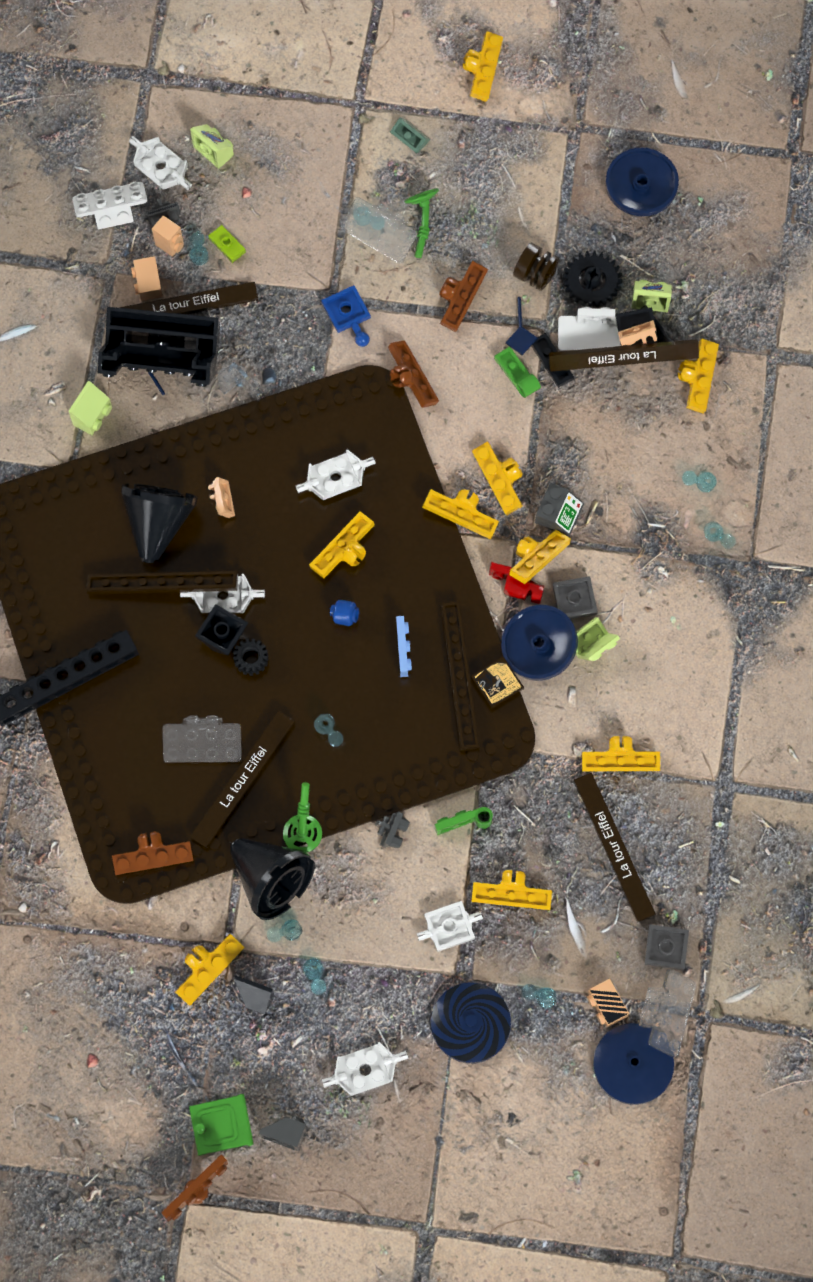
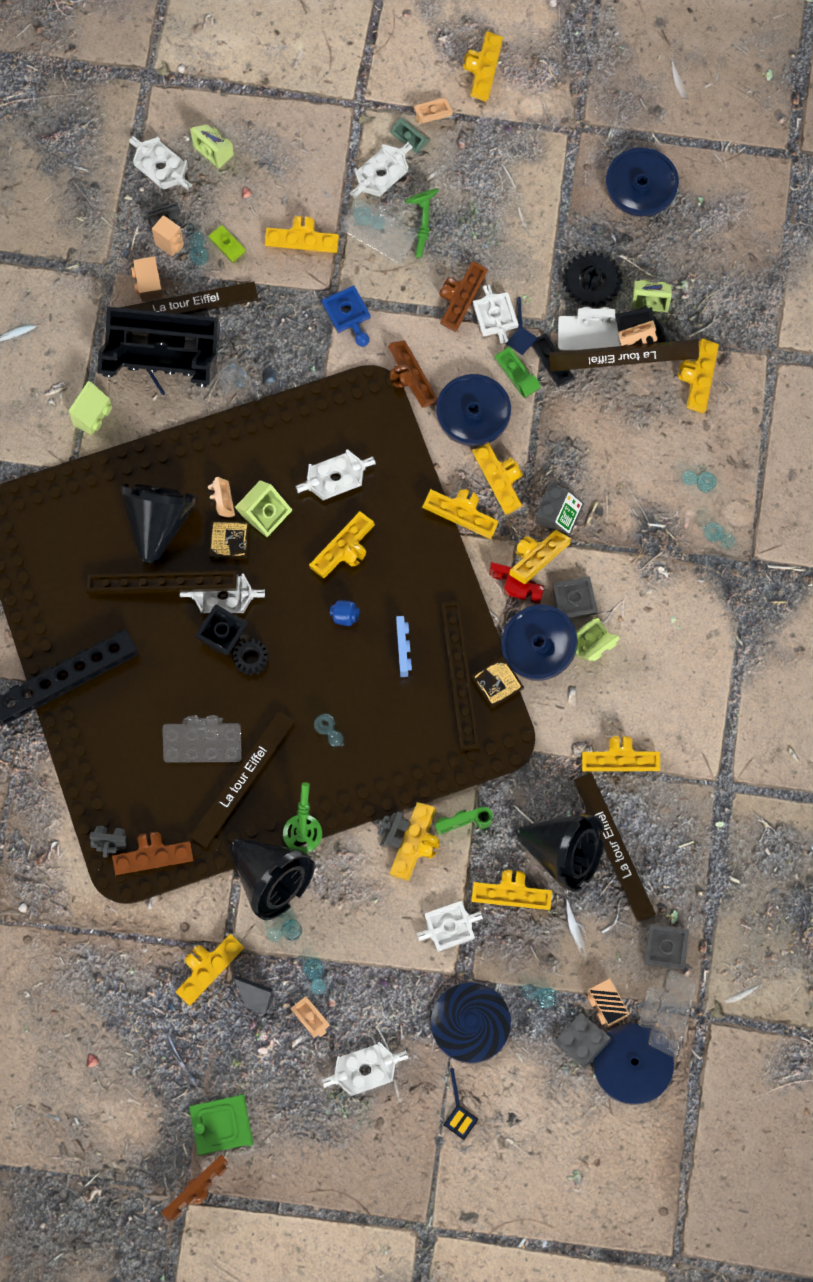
(107, 842): none -> dark grey hips
(110, 205): white bracket -> none
(229, 540): none -> tile
(263, 508): none -> yellowish green slope
(286, 1132): dark grey slope -> none
(302, 237): none -> yellow plate
(310, 1017): none -> light nougat plate
(388, 159): none -> white plate
(415, 842): none -> yellow plate
(432, 110): none -> light nougat plate
(460, 1120): none -> piece
(473, 410): none -> dark blue dish
(495, 314): none -> white plate
(539, 268): dark brown wheel -> none
(566, 847): none -> black cone
(582, 1041): none -> flat silver plate

